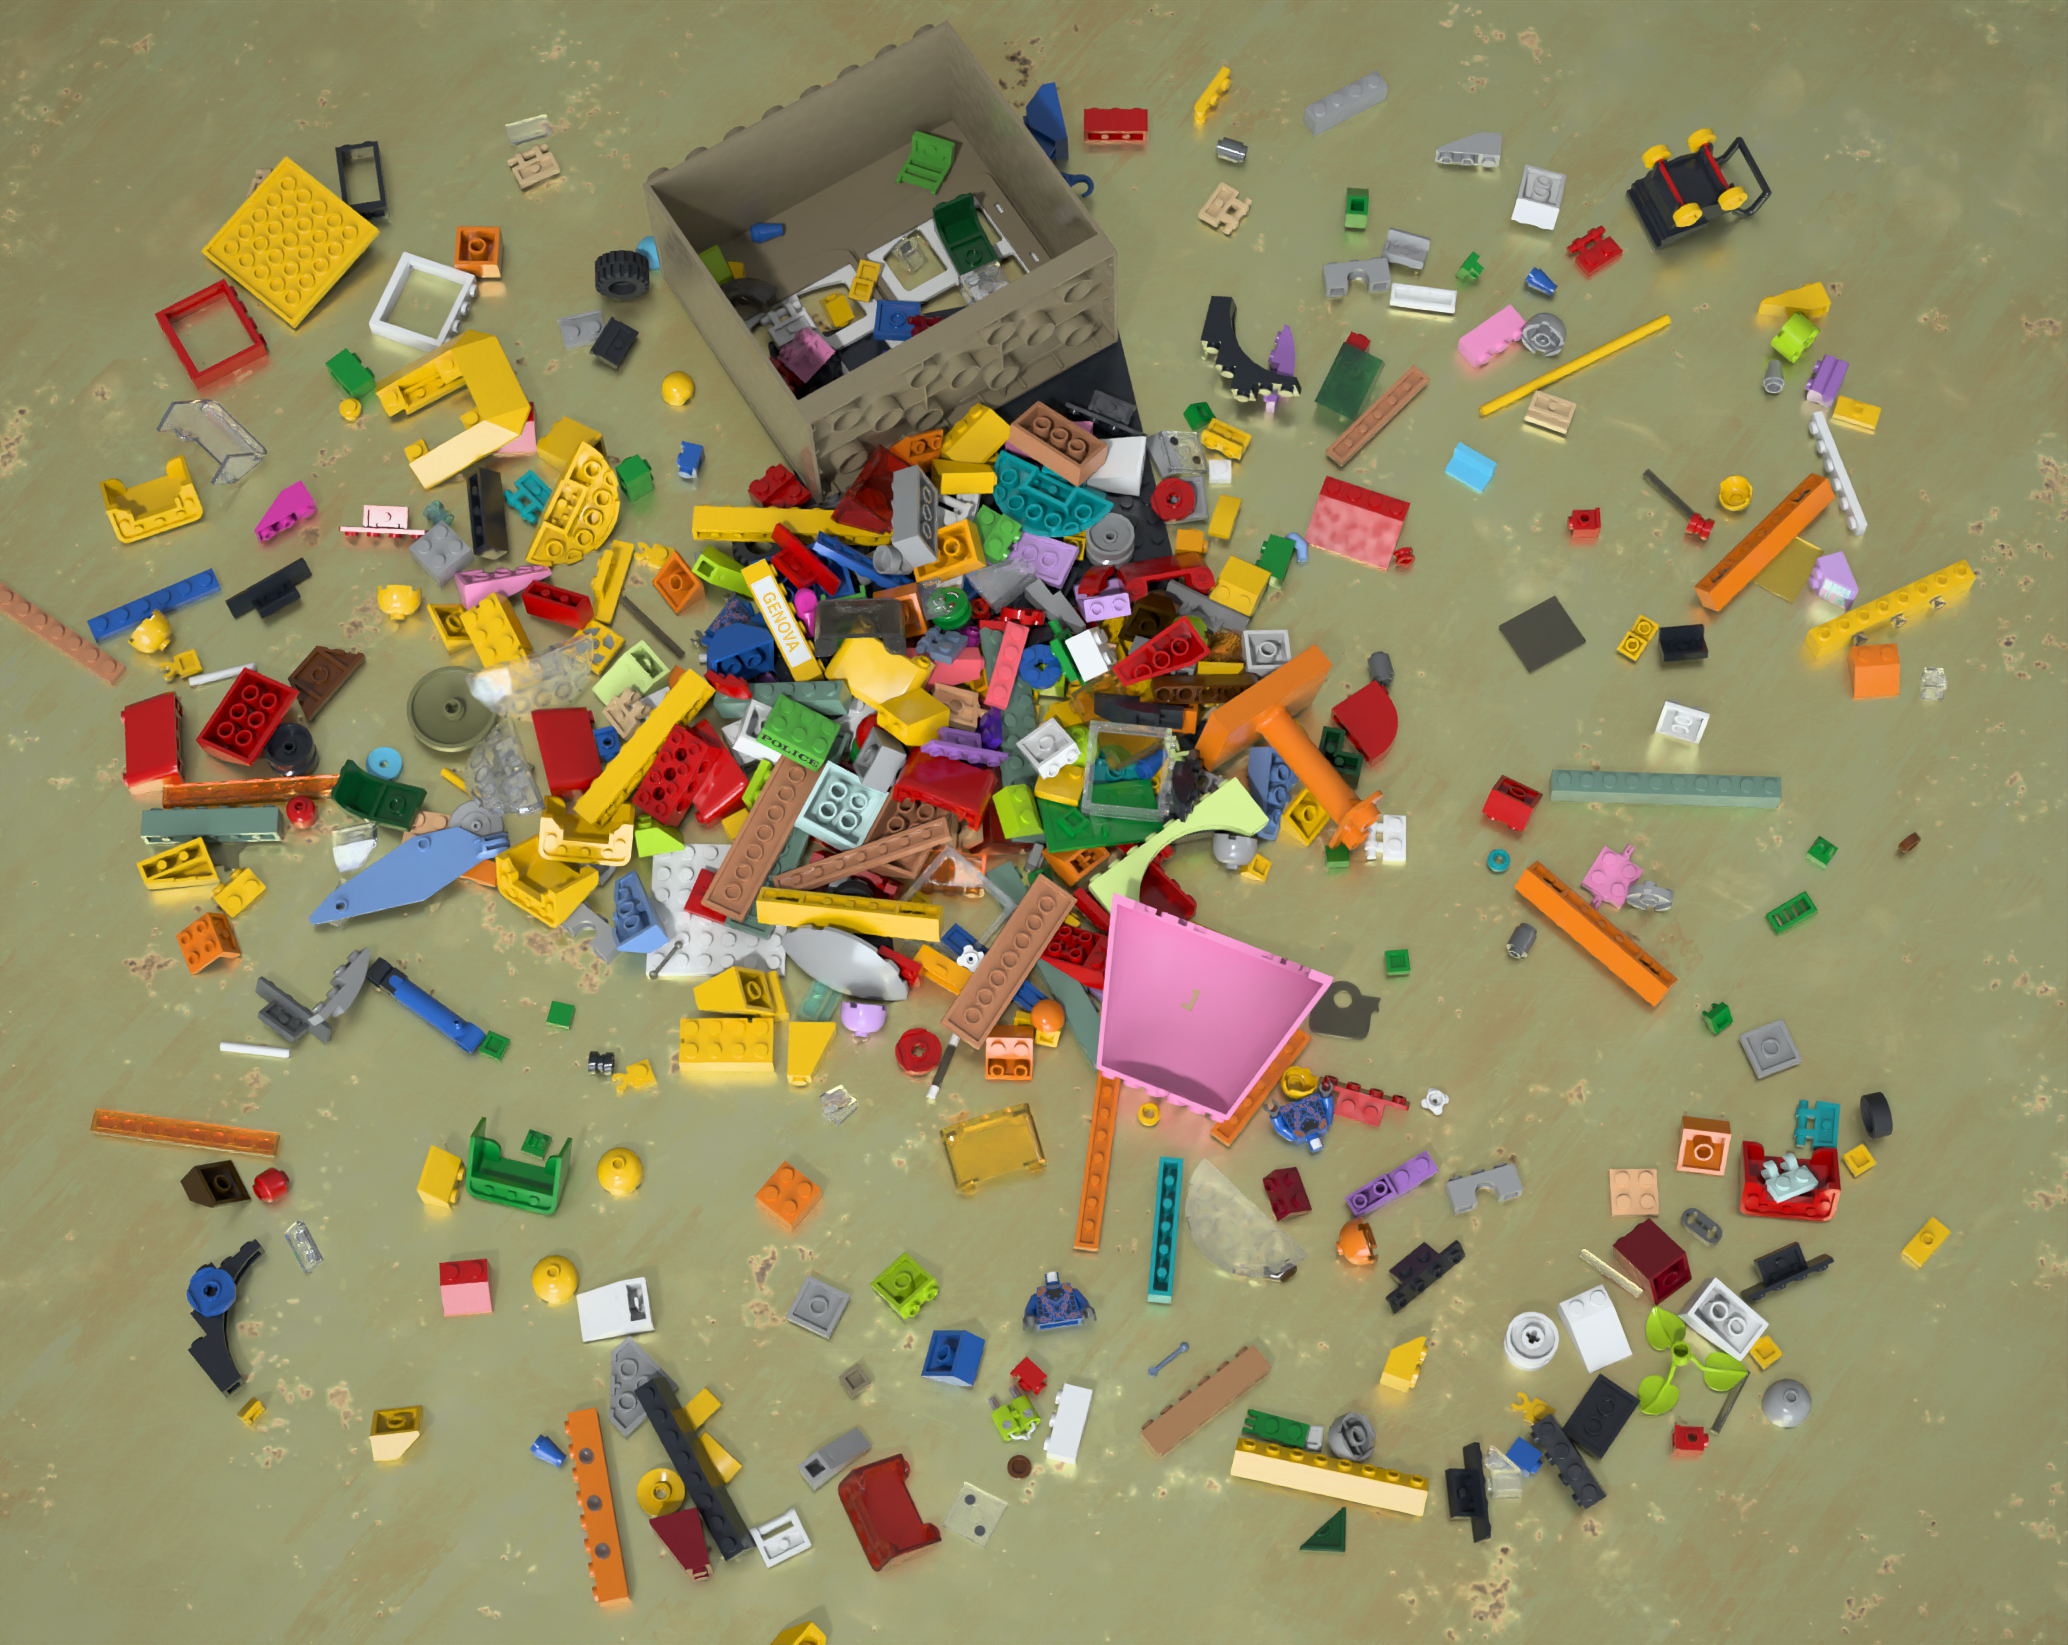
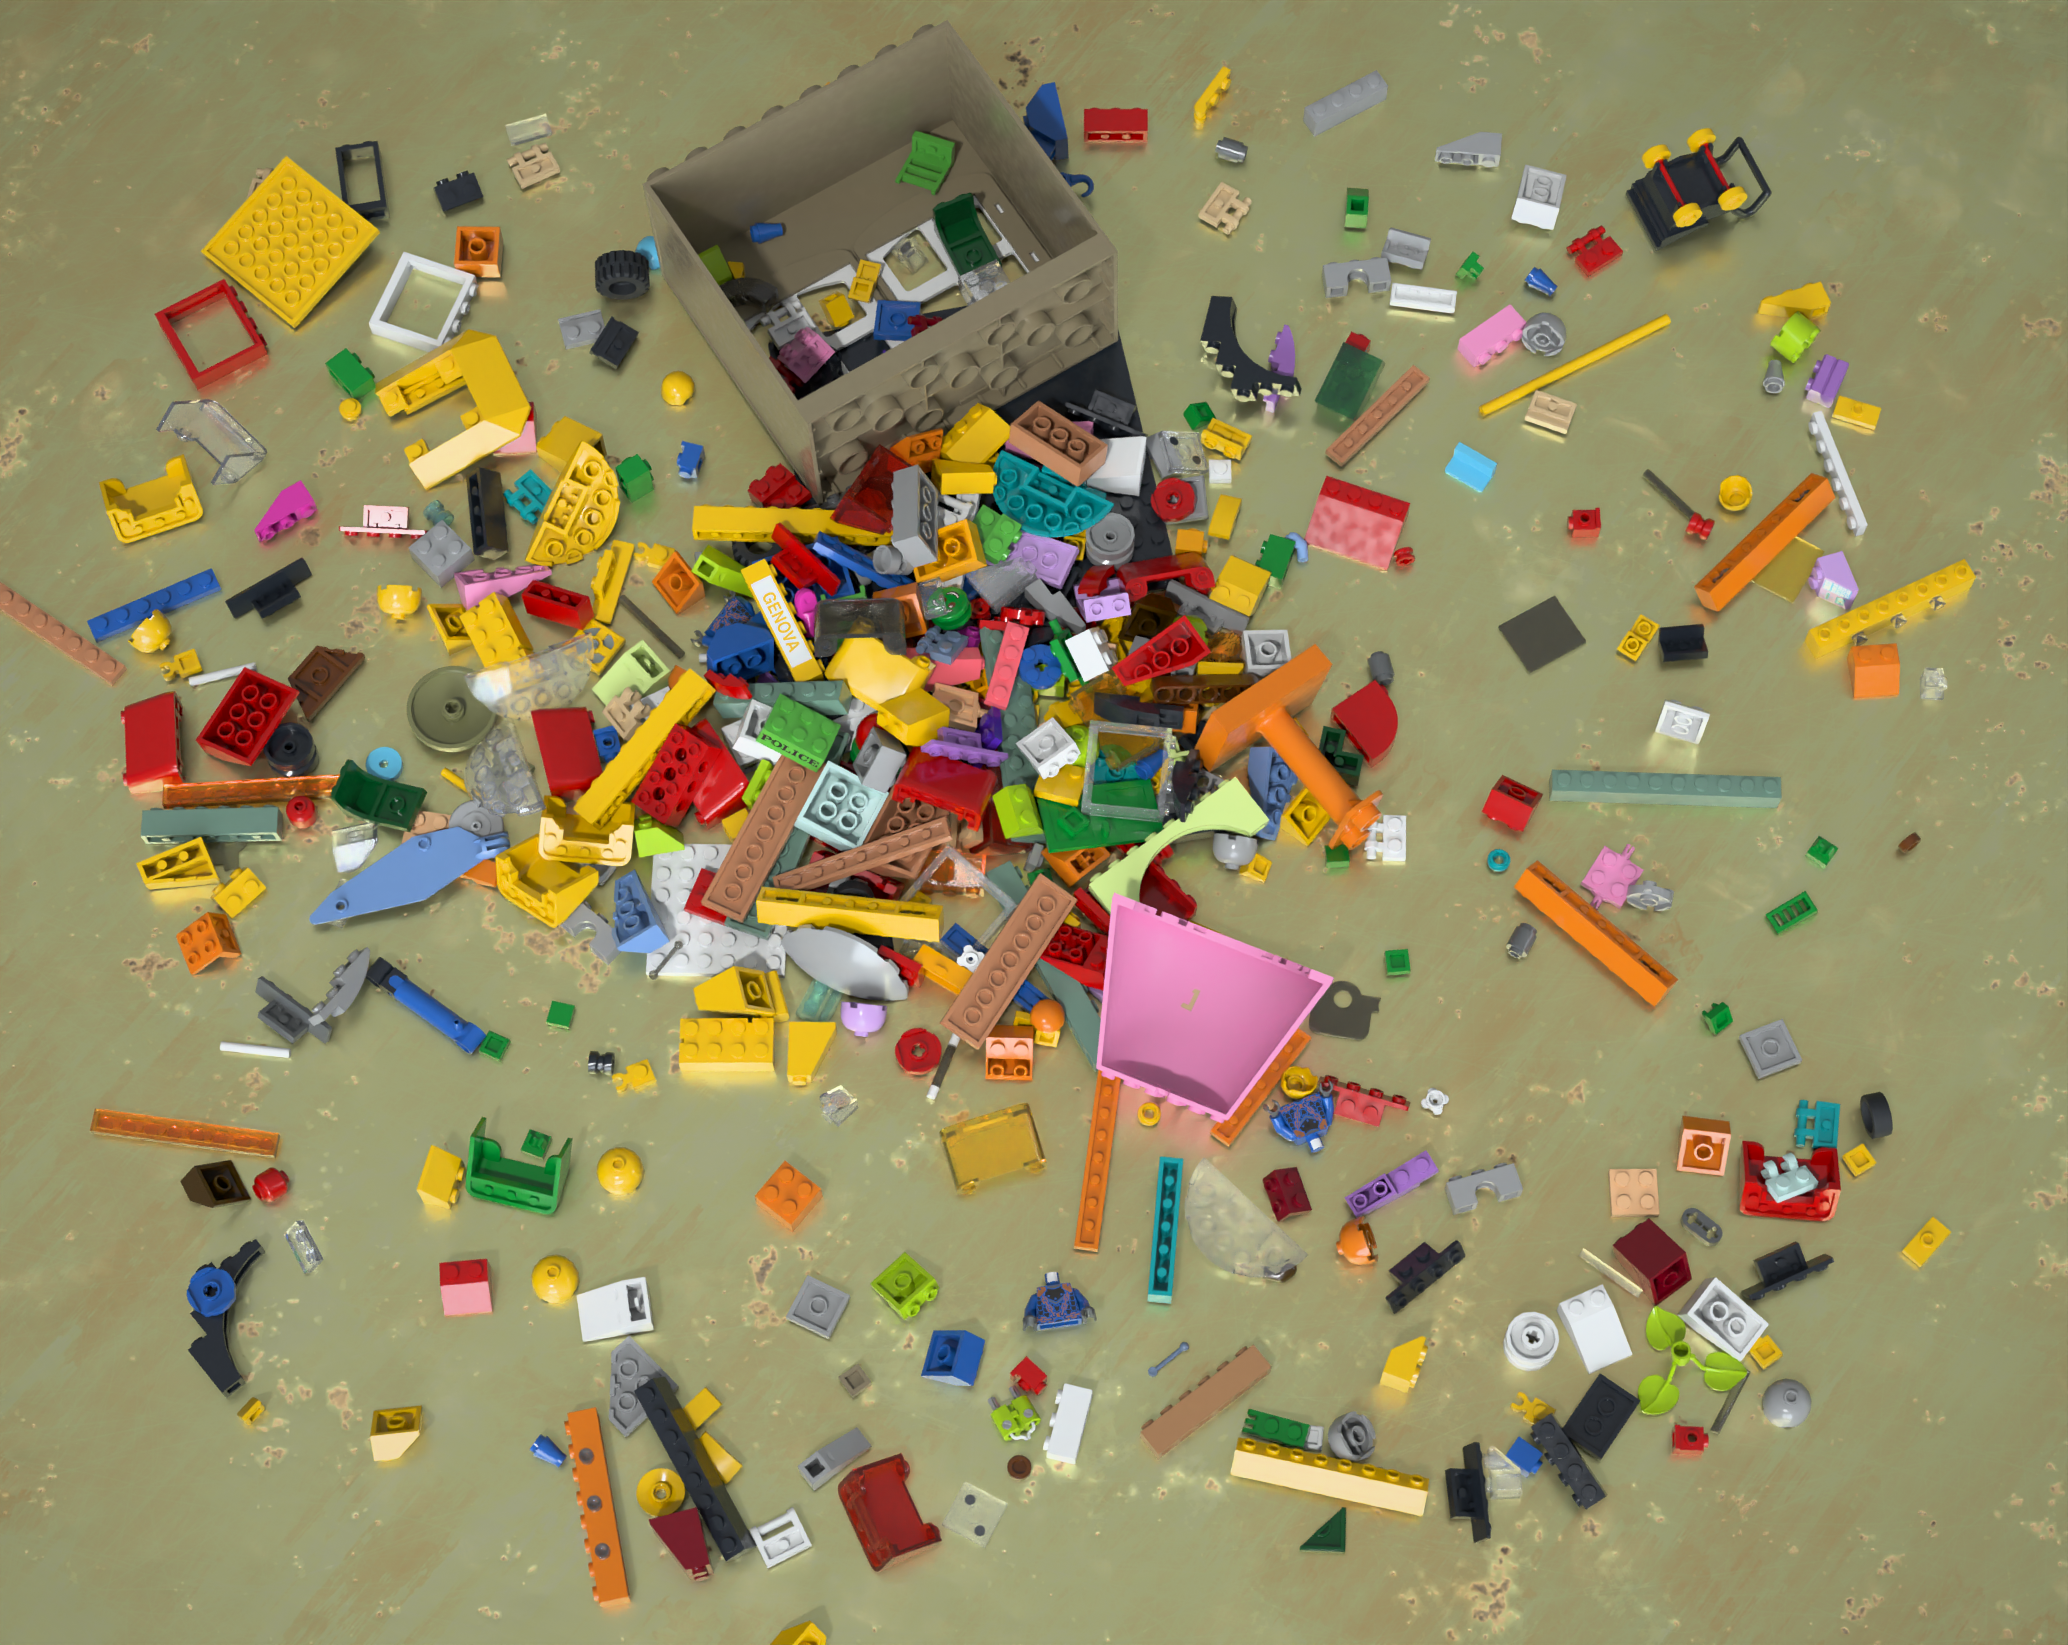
(457, 191): none -> black bracket

